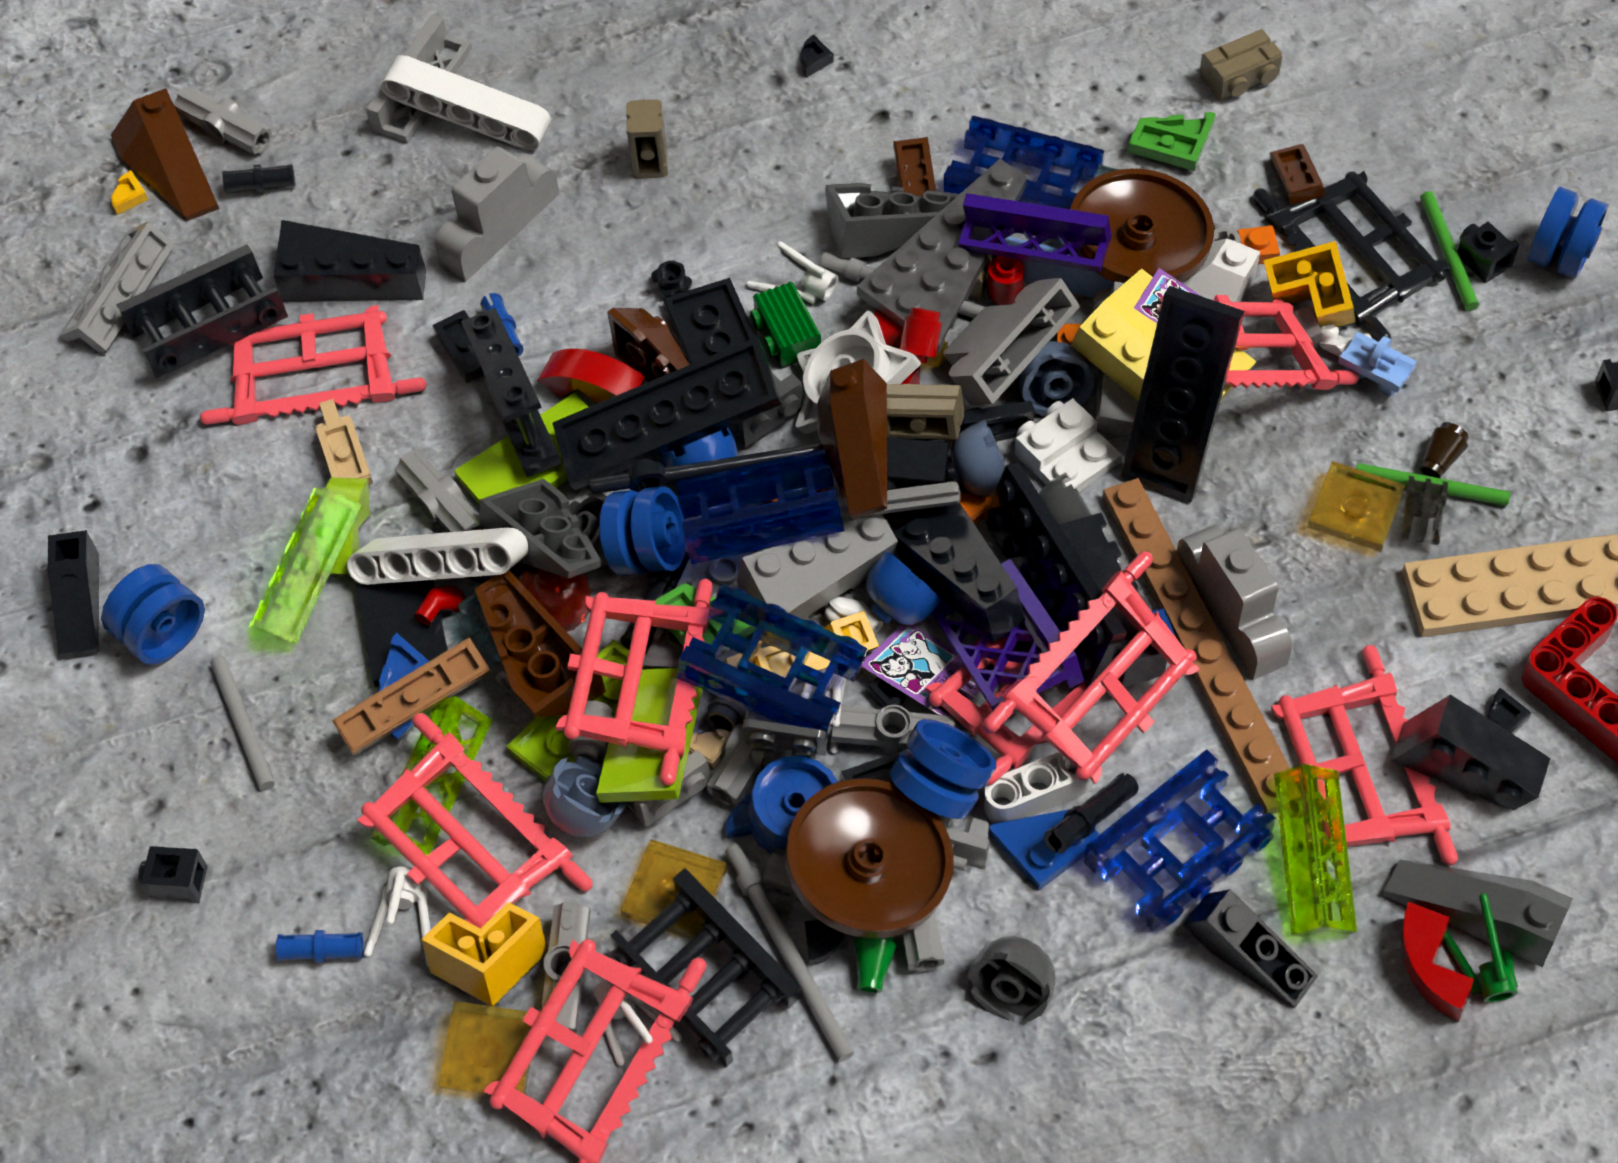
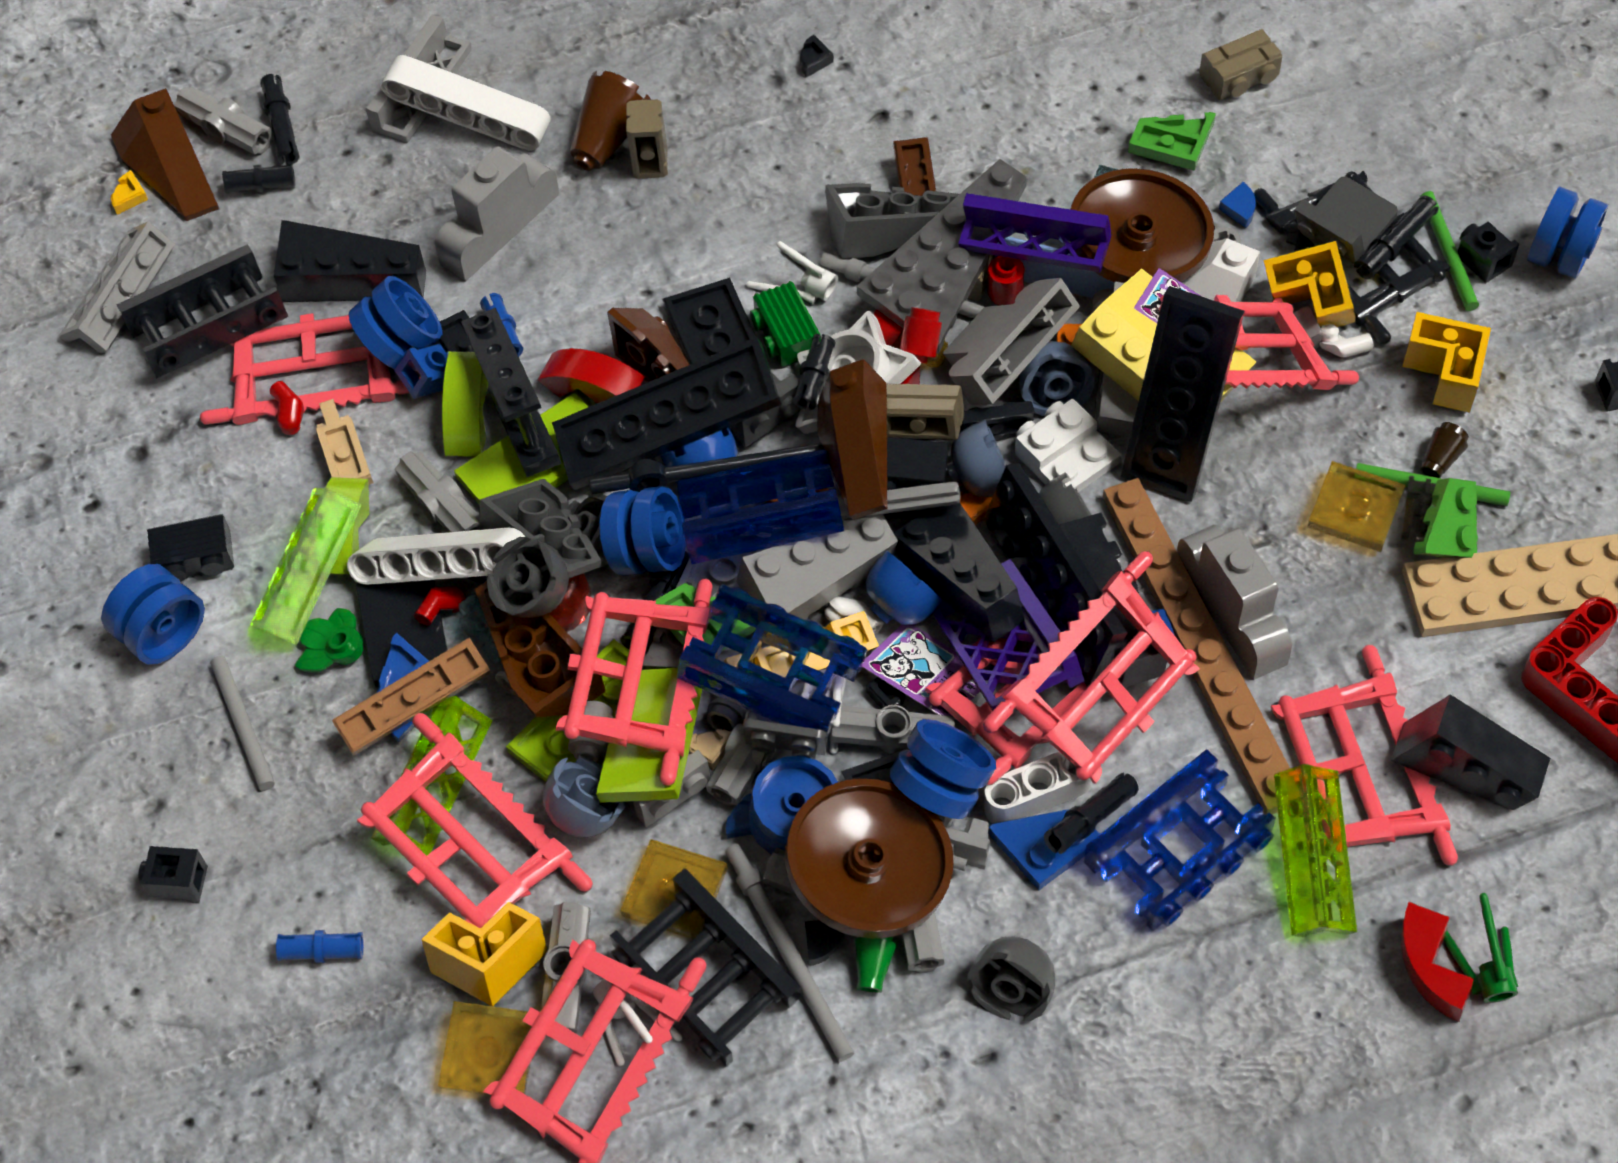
(74, 592): black slope -> none
(192, 547): none -> black brick
(277, 109): none -> black pin
(290, 408): none -> red arm
(330, 642): none -> green plate
(394, 321): none -> blue wheel
(399, 894): white plant -> none
(431, 366): none -> blue brick
(462, 405): none -> lime brick
(528, 578): none -> dark grey cylinder
(602, 119): none -> reddish brown cone
(665, 273): black plate -> none
(814, 371): none -> black pin
(1028, 149): clear blue fence -> none
(1239, 204): none -> blue tile
(1250, 946): black slope -> none
(1260, 239): orange plate -> none
(1296, 174): reddish brown plate -> none
(1348, 216): none -> dark grey bracket
(1378, 362): light blue hips -> none
(1387, 246): none -> black pin
(1451, 521): none -> bright green wing
(1453, 352): none -> yellow brick
(1508, 712): black tile -> none
(1523, 911): dark grey wedge -> none

